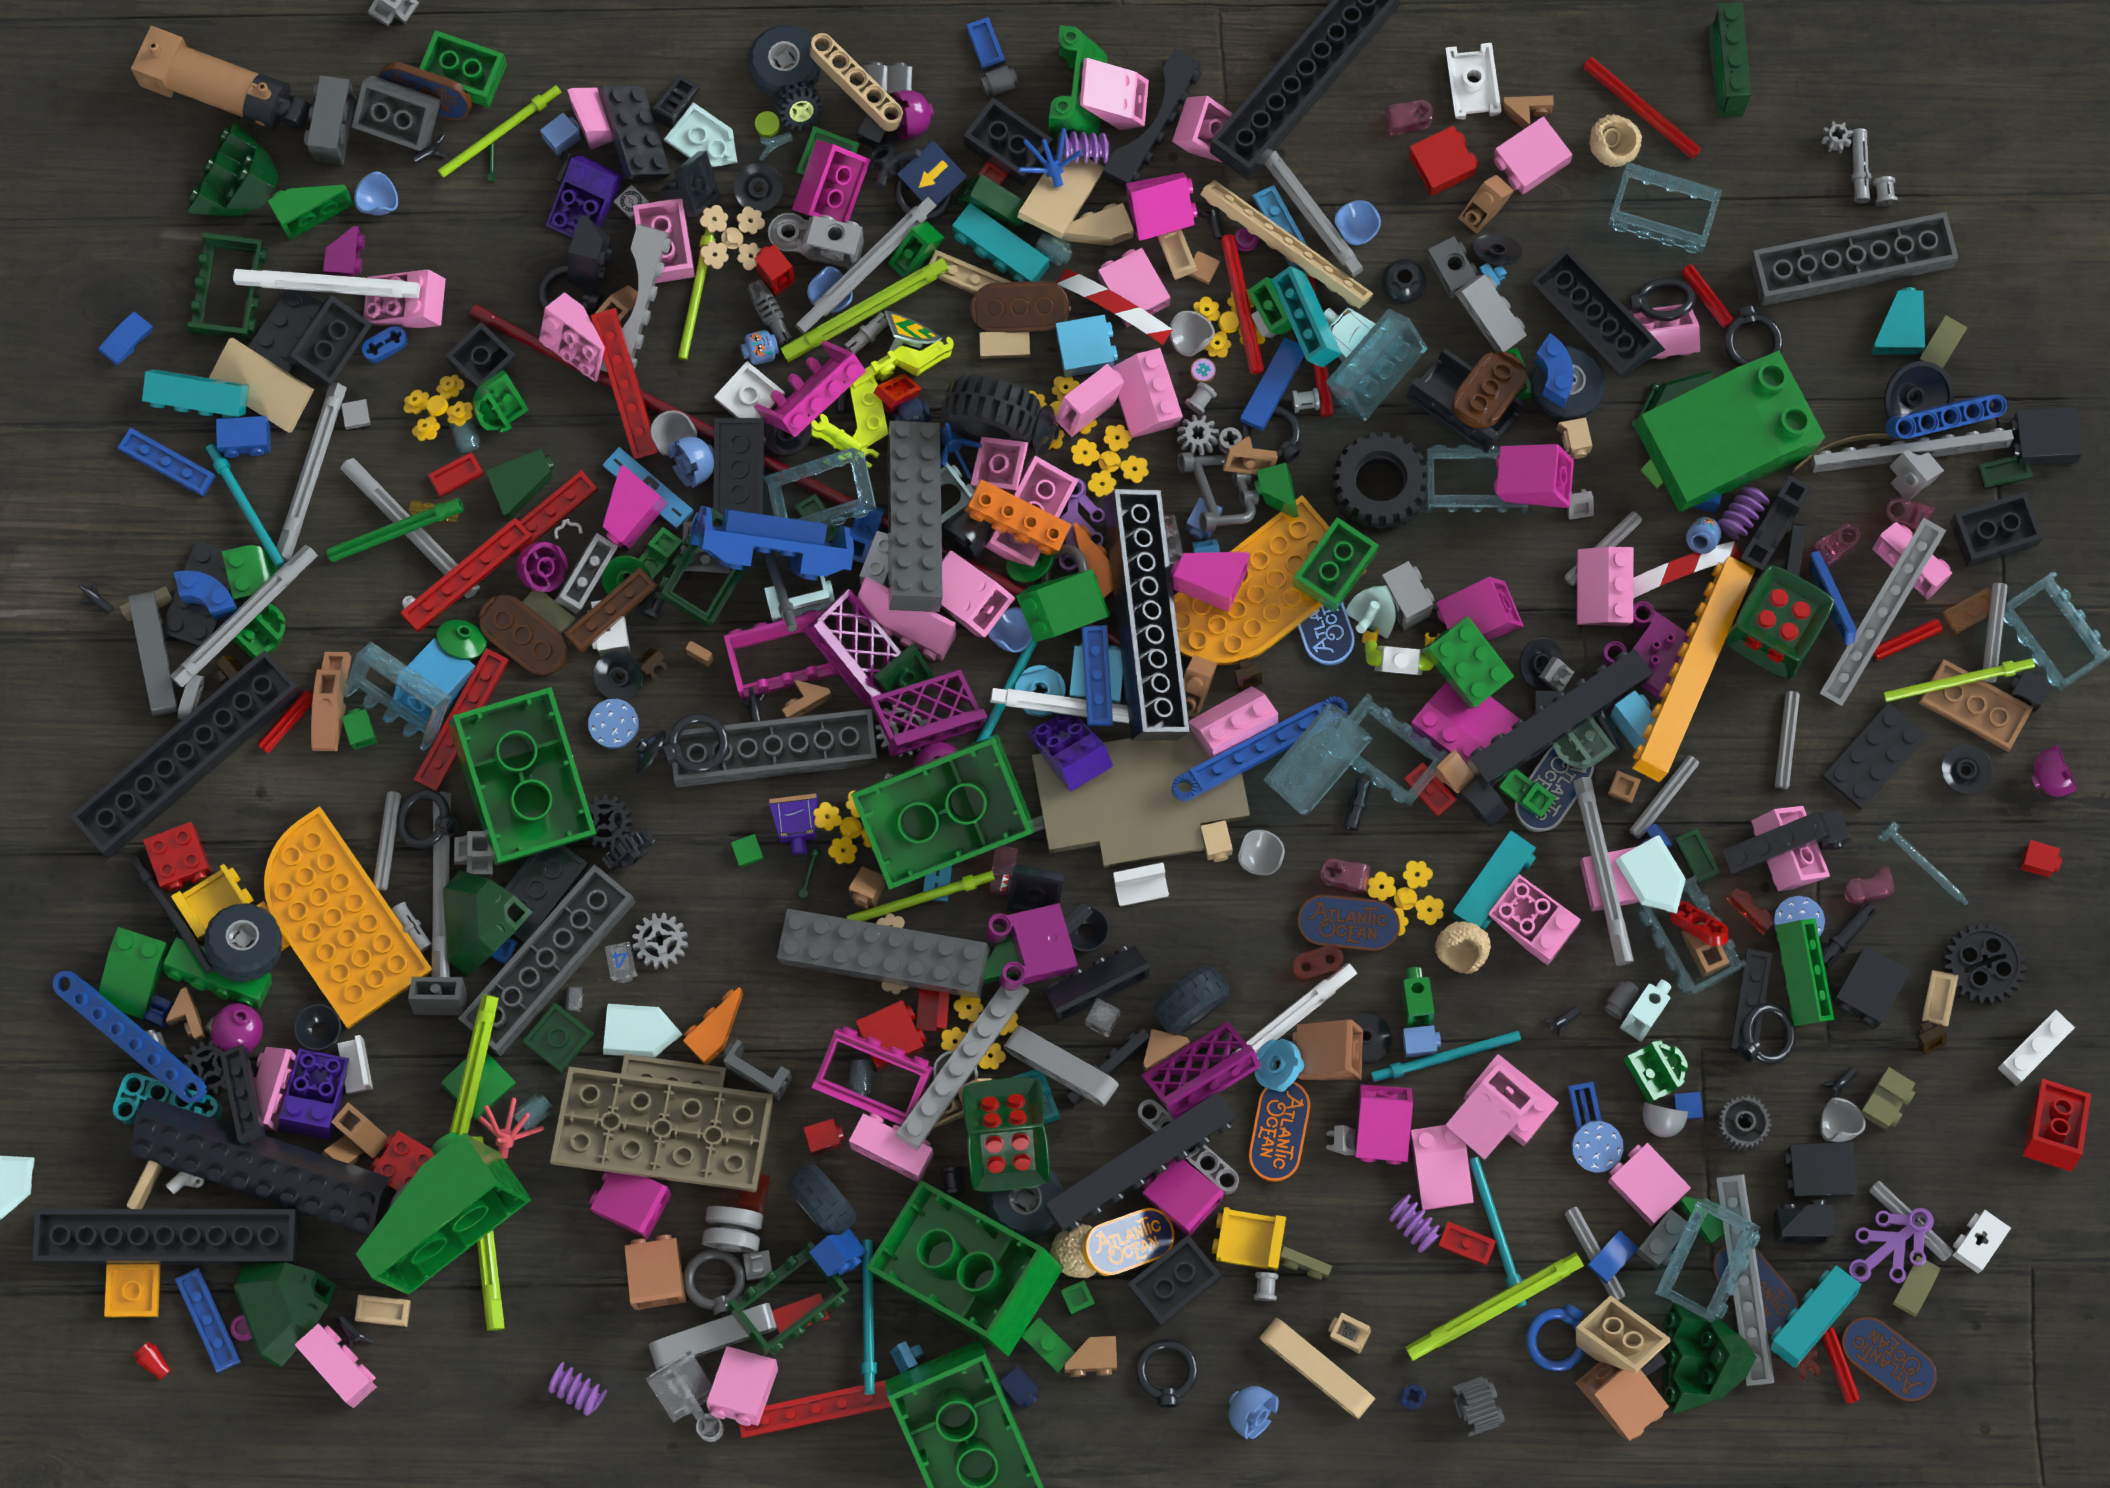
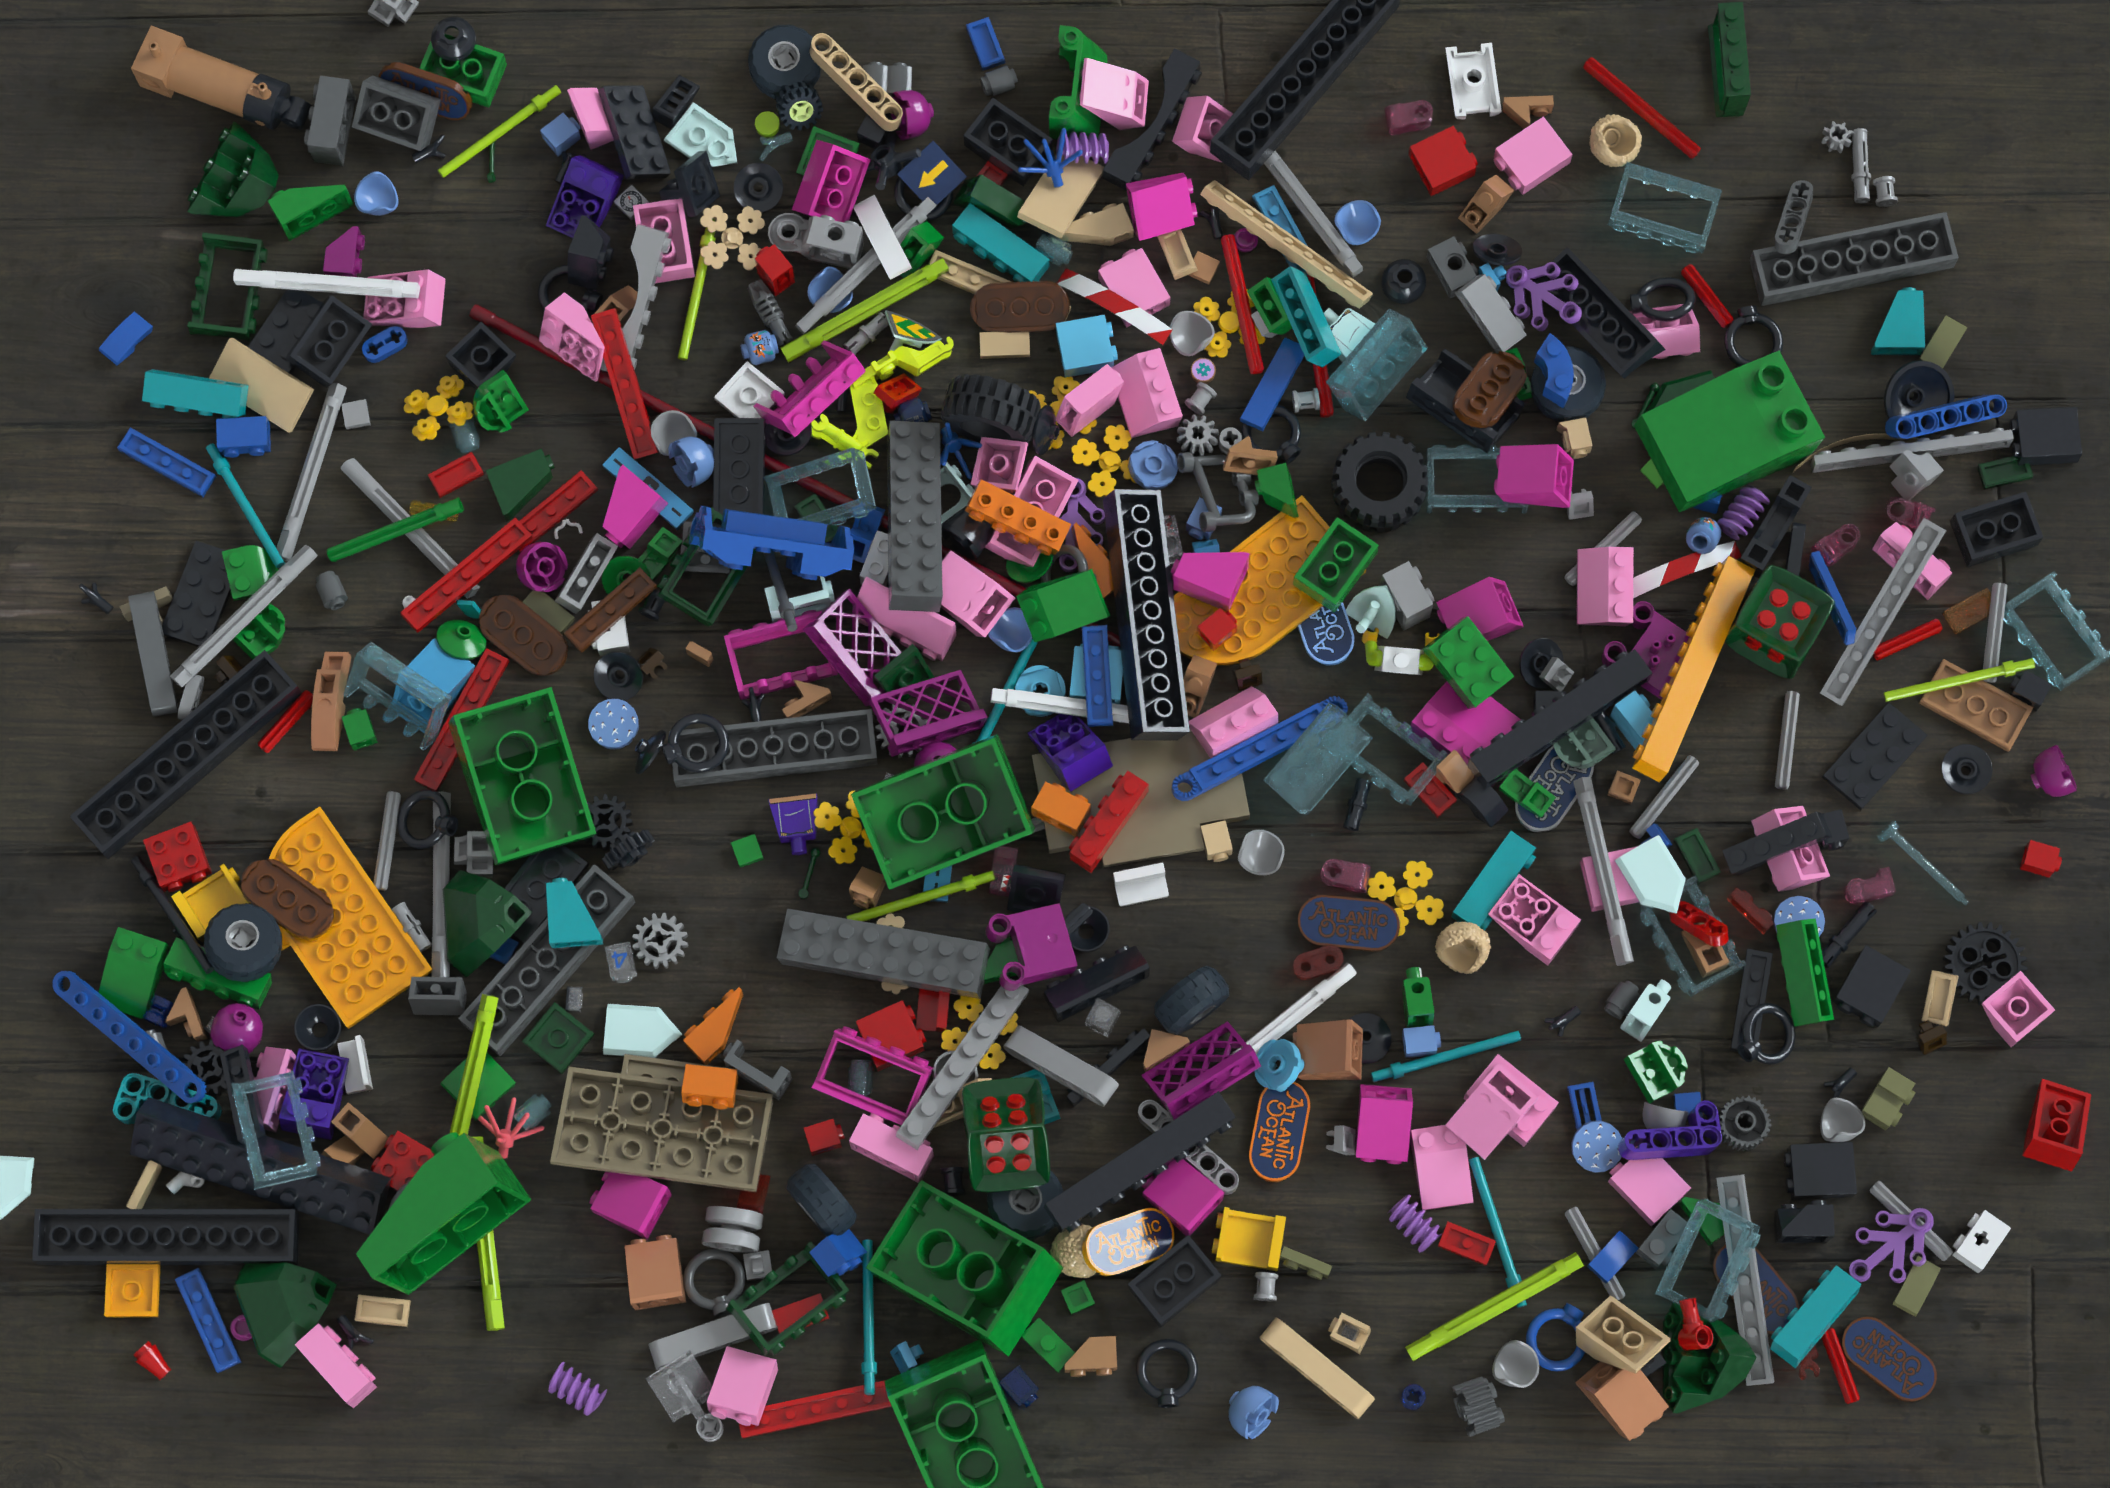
(205, 591): blue brick -> none
(249, 1137): none -> clear light blue window
(288, 897): none -> reddish brown tile
(331, 590): none -> dark grey brick
(453, 49): none -> black piece
(469, 608): none -> teal piece
(568, 917): none -> teal slope
(709, 1086): none -> orange brick
(882, 237): none -> white slope
(1061, 808): none -> orange brick
(1109, 821): none -> red brick
(1153, 465): none -> medium blue tile
(1217, 628): none -> red brick
(1516, 1364): none -> light grey helmet
(1542, 292): none -> medium lavender plant
(1669, 1137): none -> dark purple beam
(1694, 1333): none -> red pin
(1796, 217): none -> dark grey beam
(2016, 1009): none -> bright pink slope
(2036, 1048): white brick -> none

